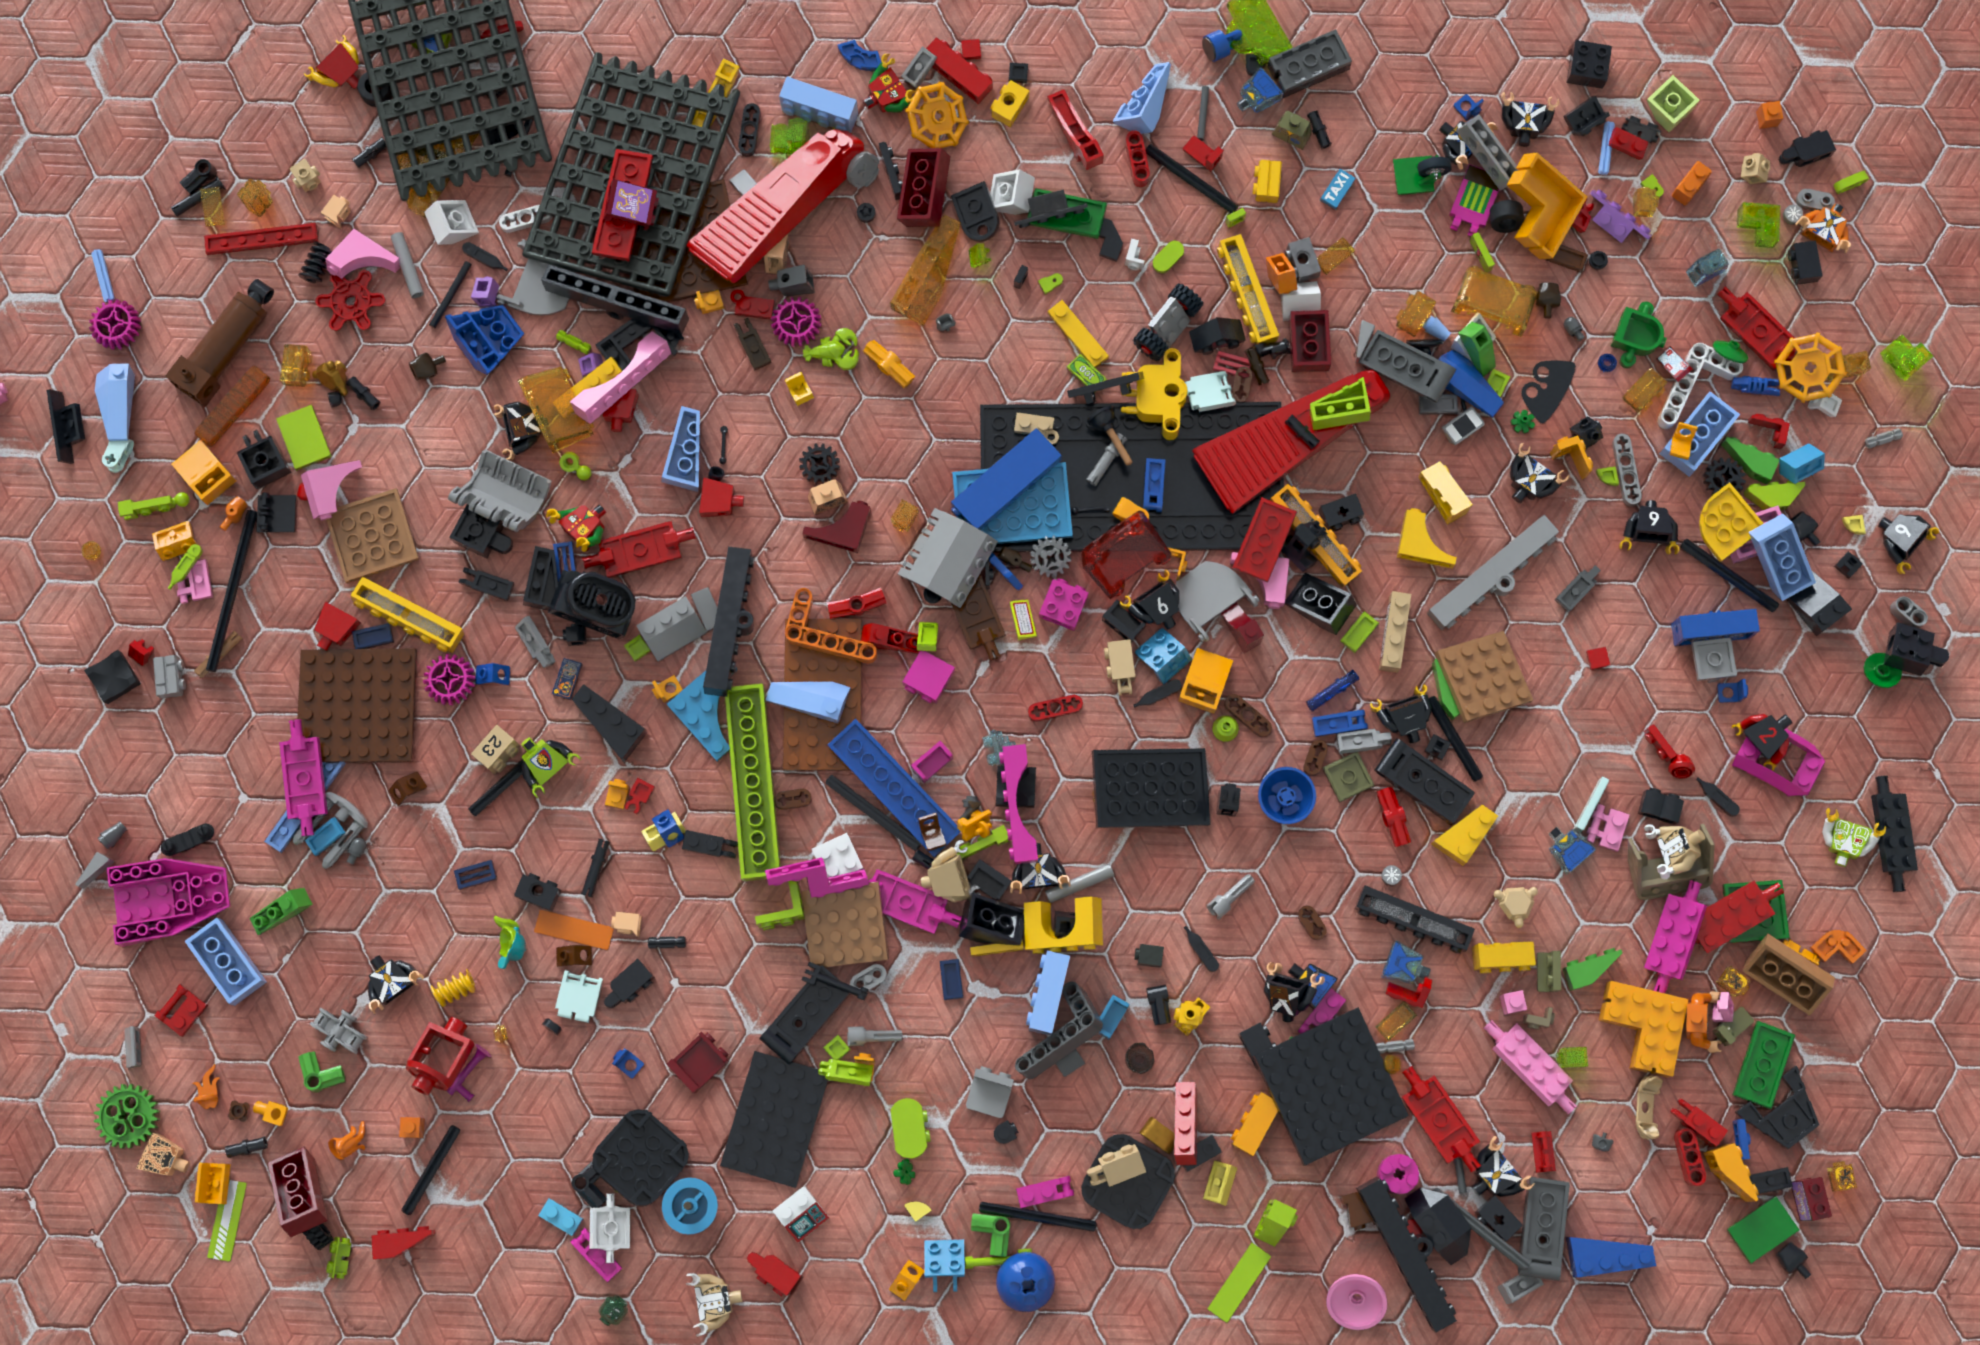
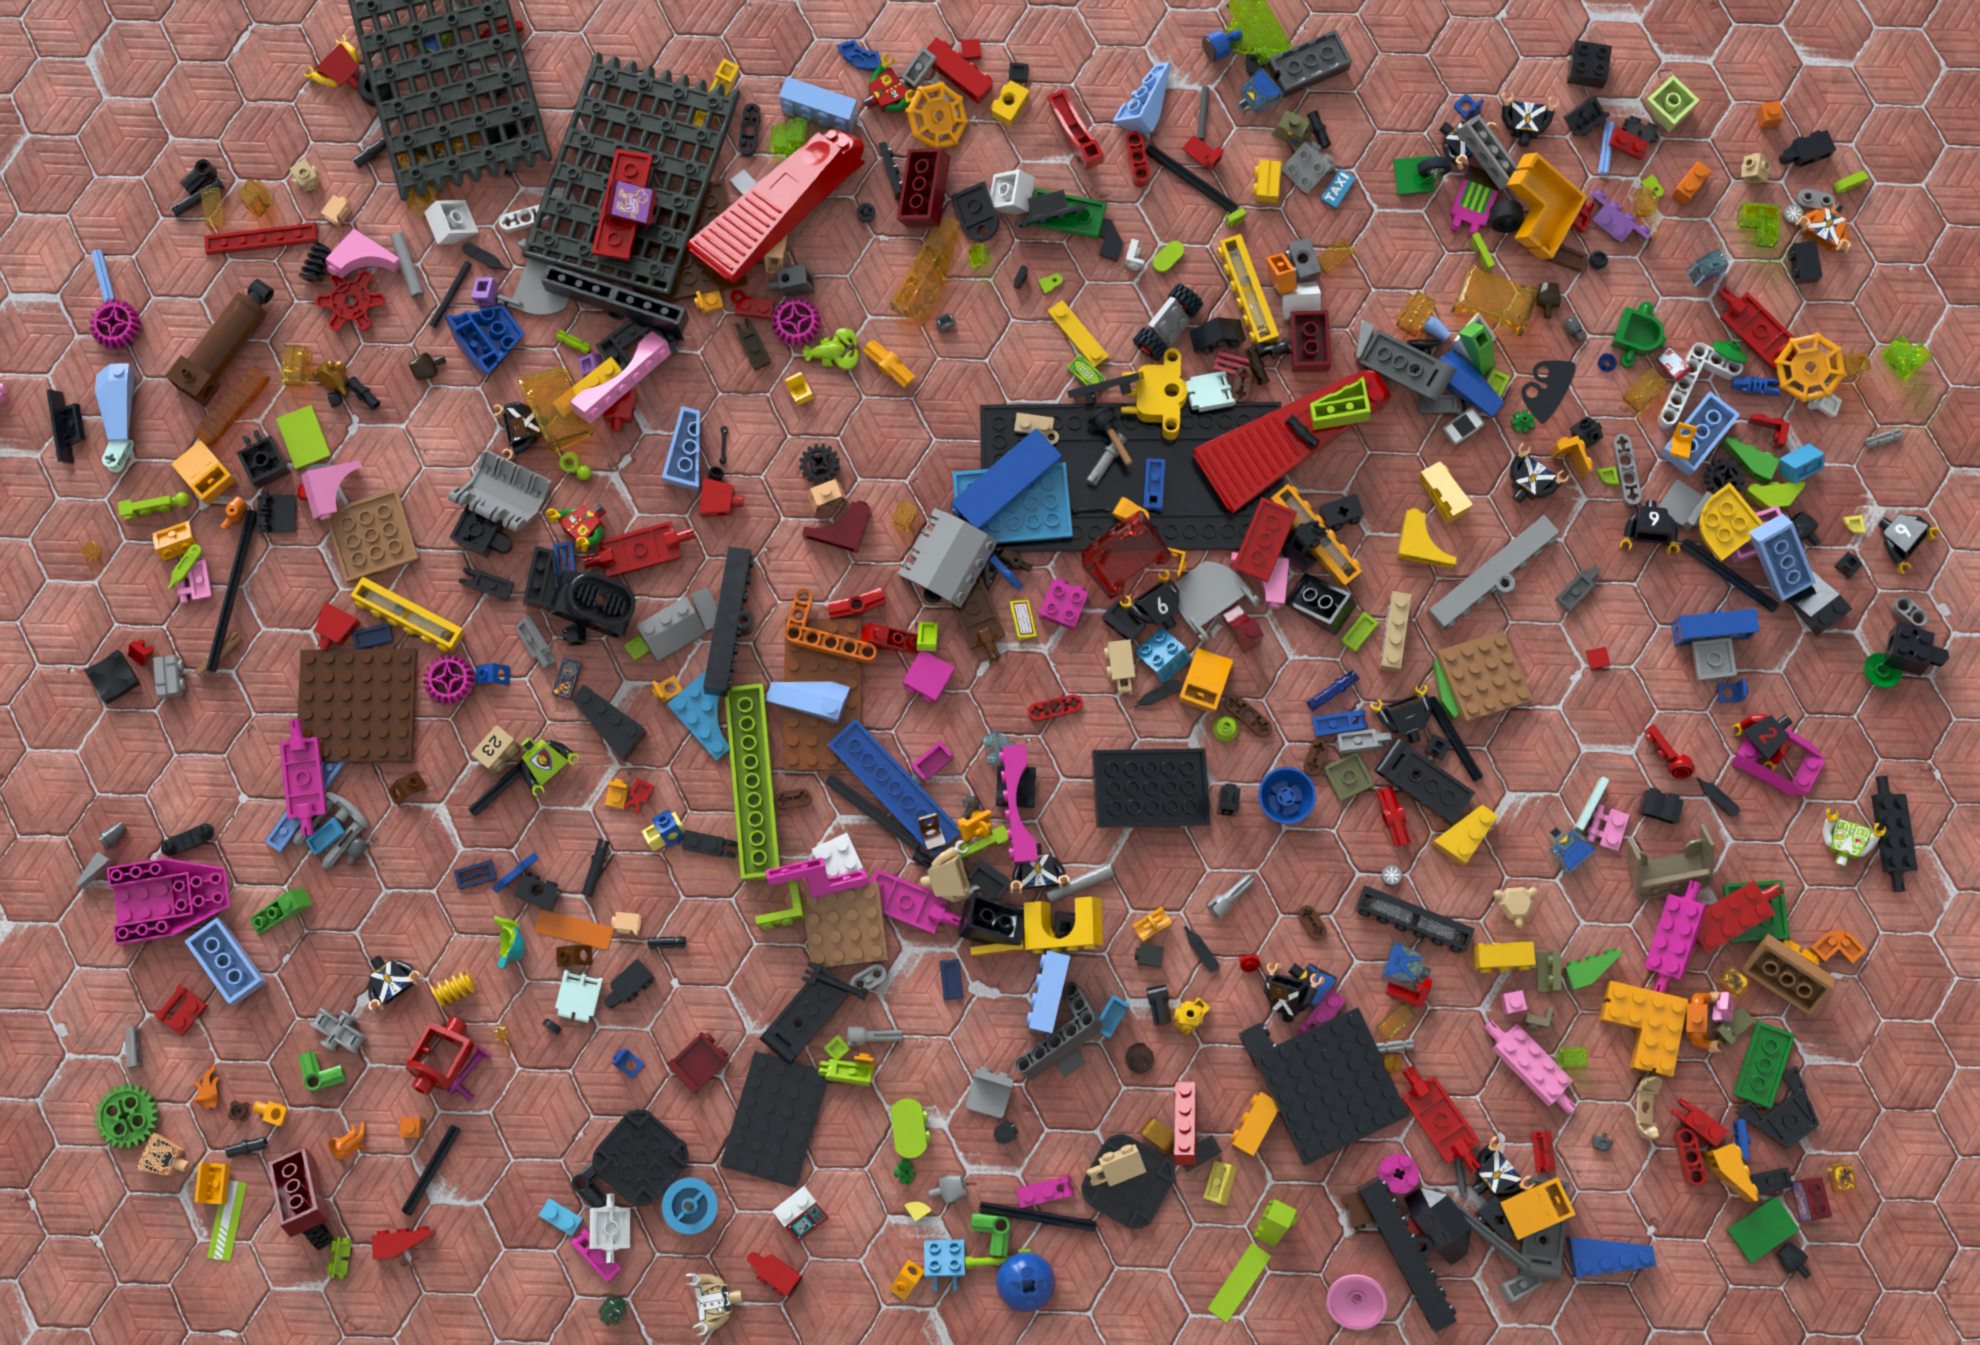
(506, 880): none -> blue tile
(863, 169): light grey tile -> none
(950, 1188): none -> light grey piece
(1057, 561): light grey gear -> none
(1152, 924): none -> light orange hips
(1249, 963): none -> red plate
(1308, 166): none -> light grey bracket
(1537, 1208): none -> light orange slope
(1678, 848): torso -> none
(1684, 504): none -> light grey bracket

